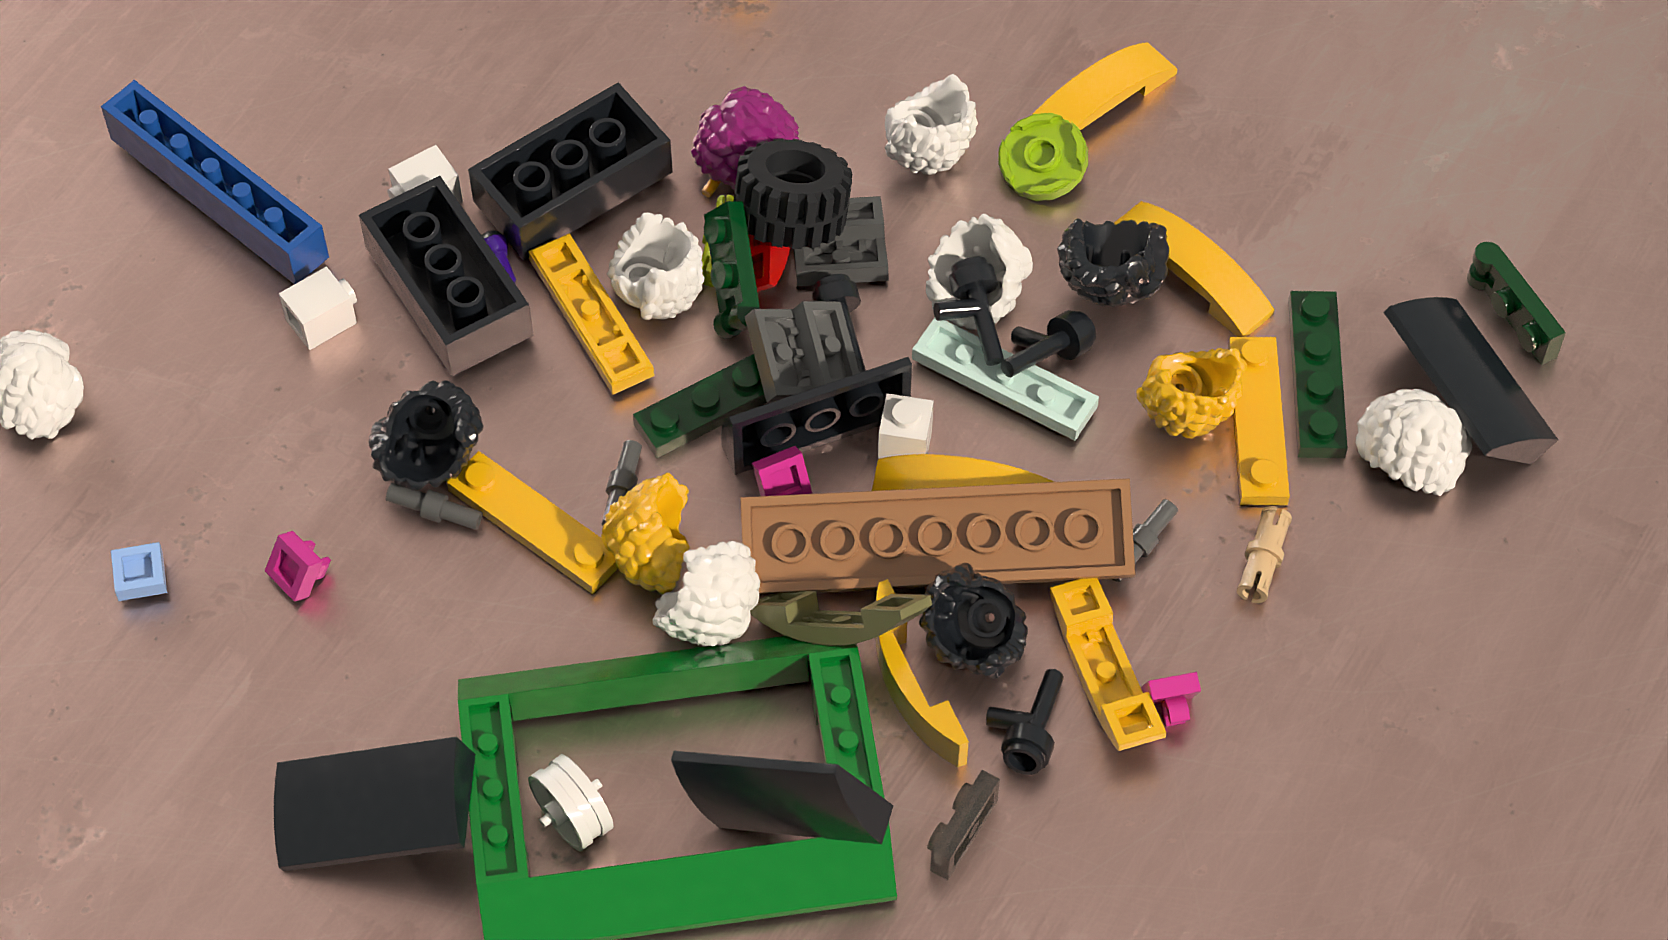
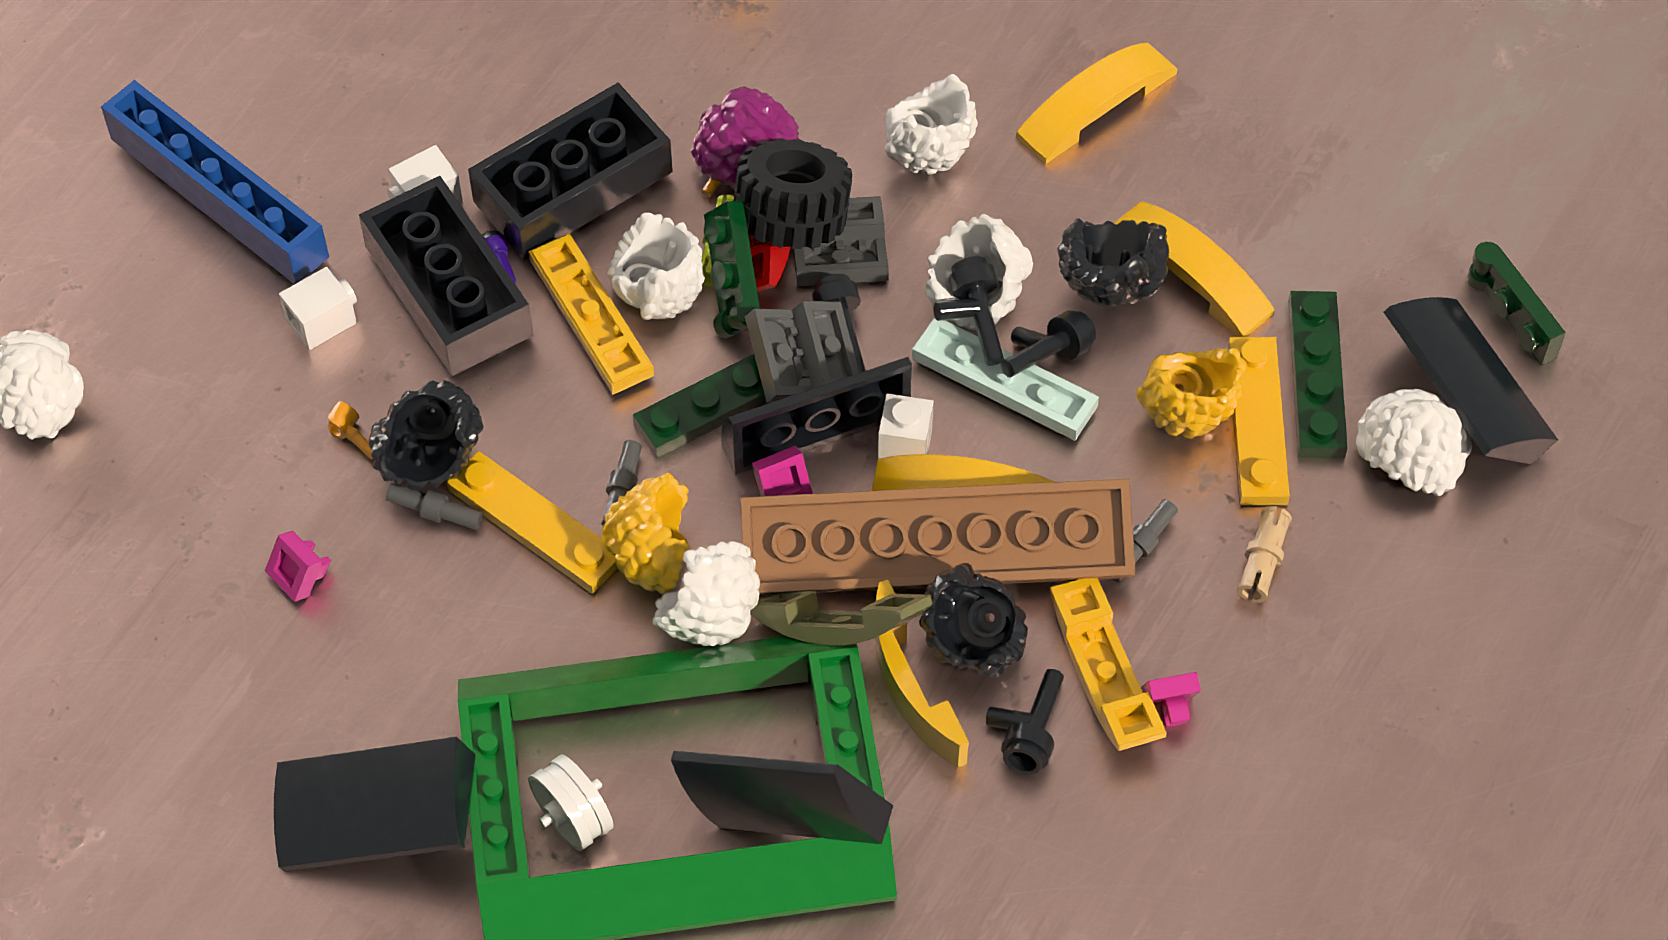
(138, 571): light blue plate -> none
(341, 425): none -> light orange hand
(953, 839): clear smoke plate -> none
(1043, 157): lime tile -> none

